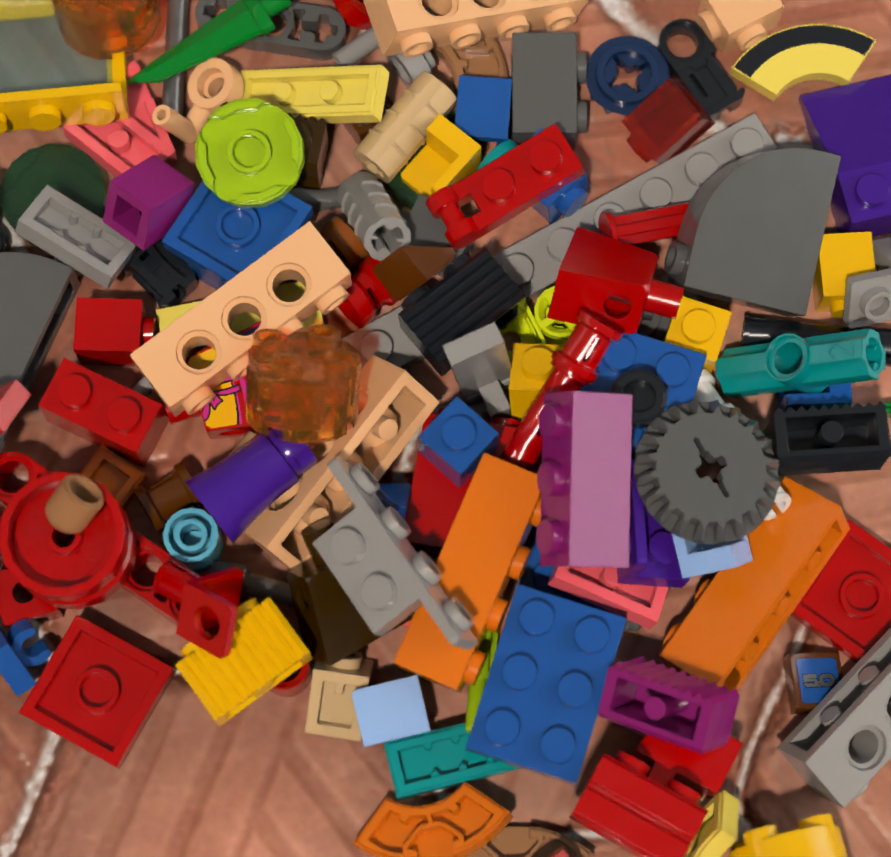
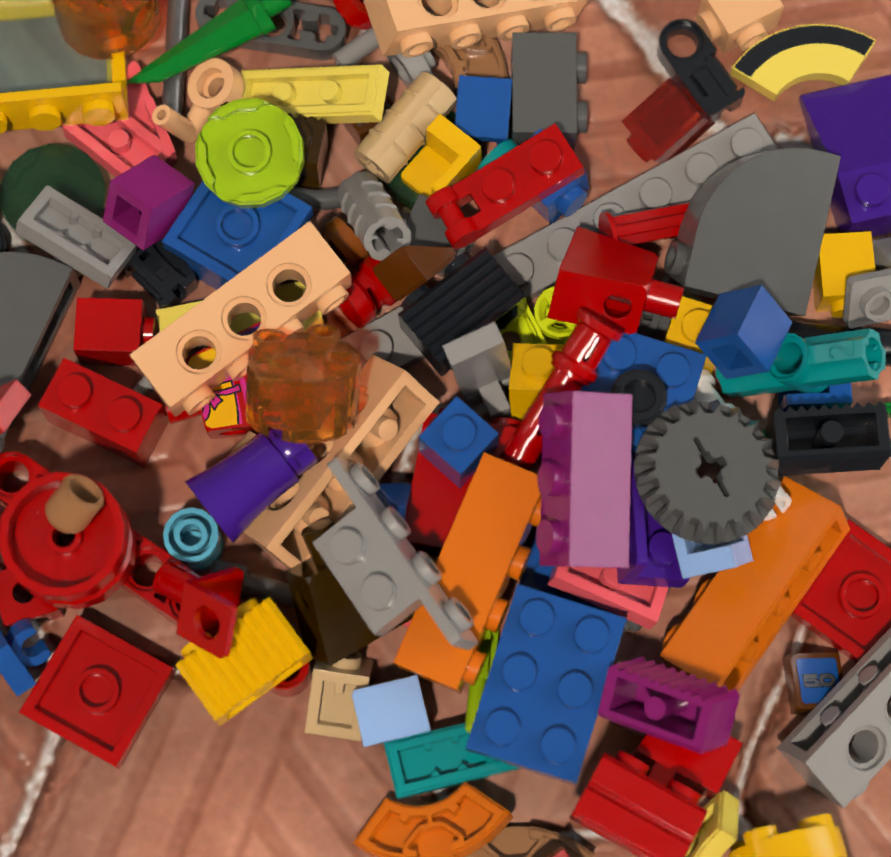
(115, 475): orange tile -> none
(167, 496): reddish brown bush -> none
(631, 55): dark blue gear -> none
(744, 332): none -> blue brick

